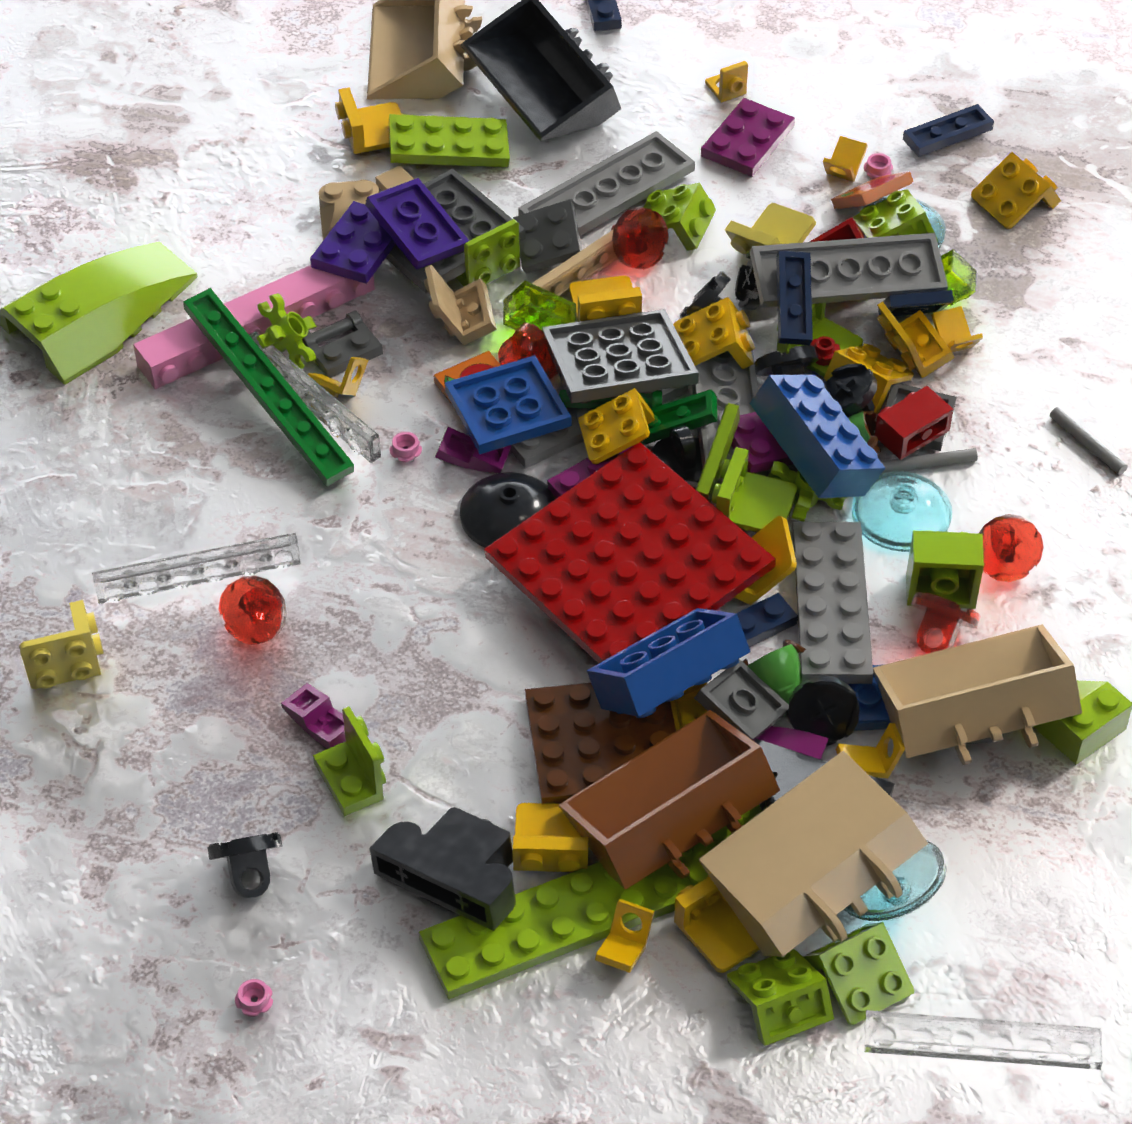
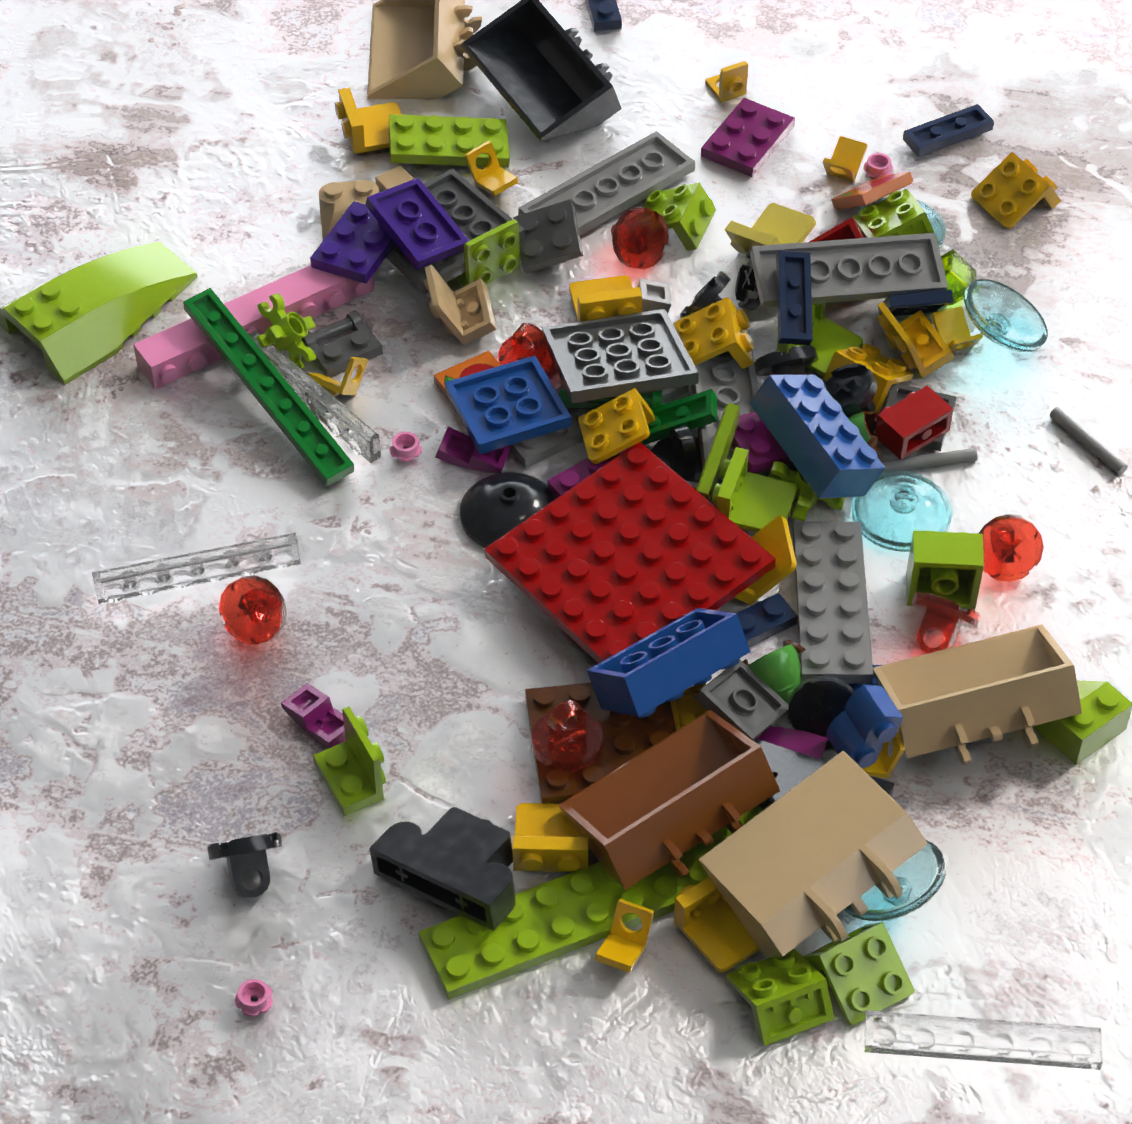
(66, 654): light yellow bracket -> none
(492, 177): none -> yellow bracket
(536, 306): clear neon green slope -> none
(567, 738): none -> clear red tile
(580, 266): tan tile -> none
(655, 295): none -> light grey plate
(825, 349): red plate -> none
(865, 725): none -> blue brick
(1005, 316): none -> clear light blue dish

